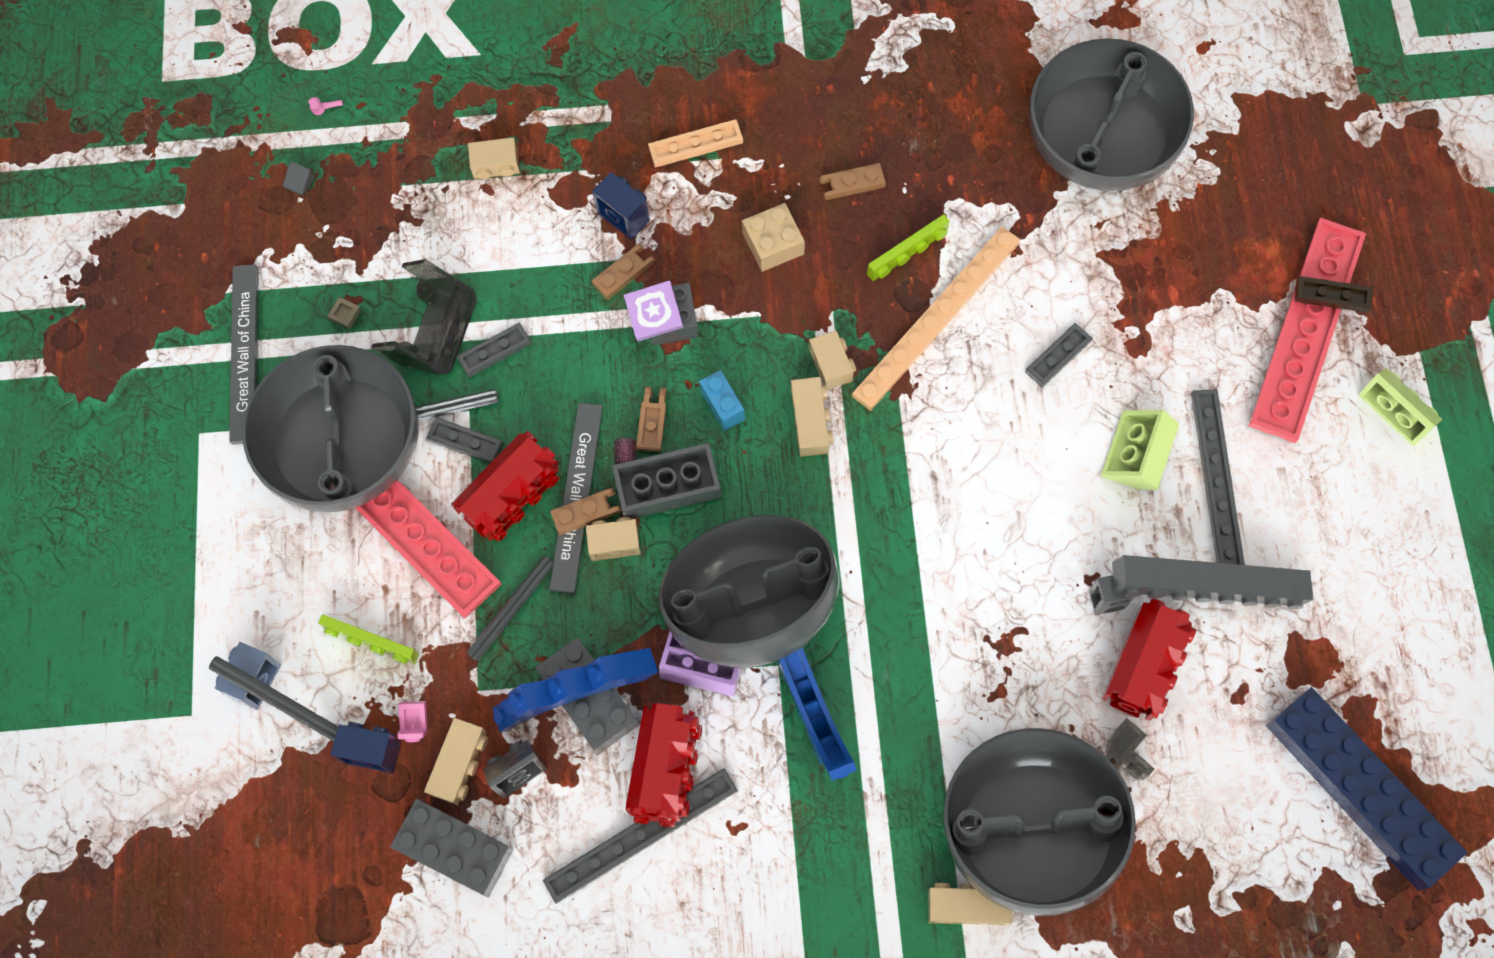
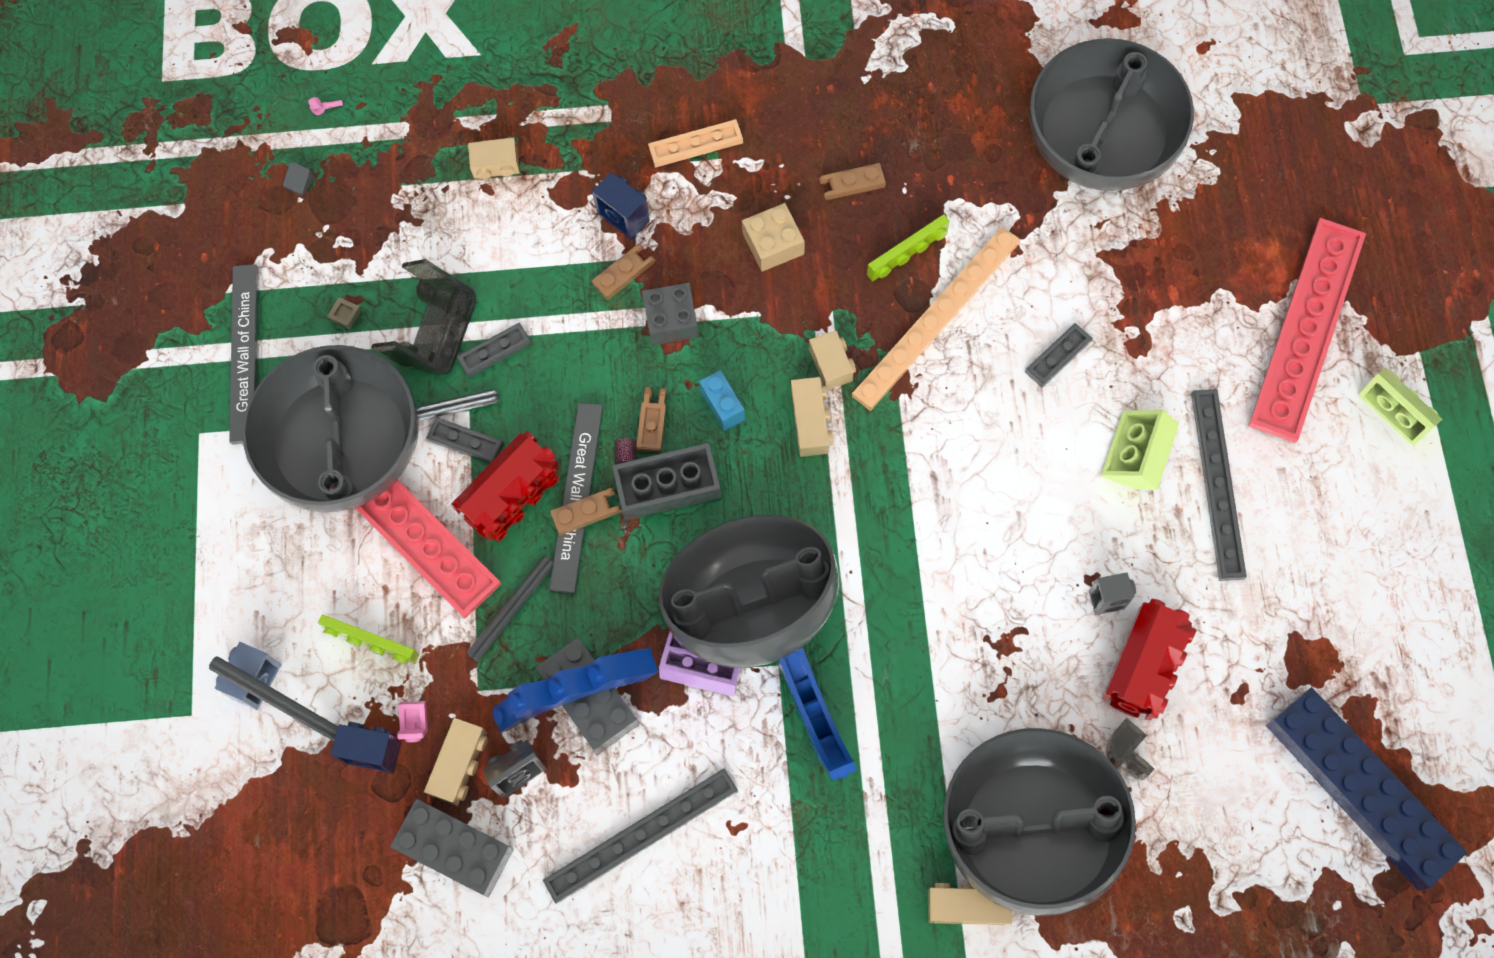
(613, 539): tan brick -> none
(653, 311): lavender tile -> none
(663, 764): red brick -> none
(1212, 582): dark grey brick -> none
(1333, 294): dark brown plate -> none

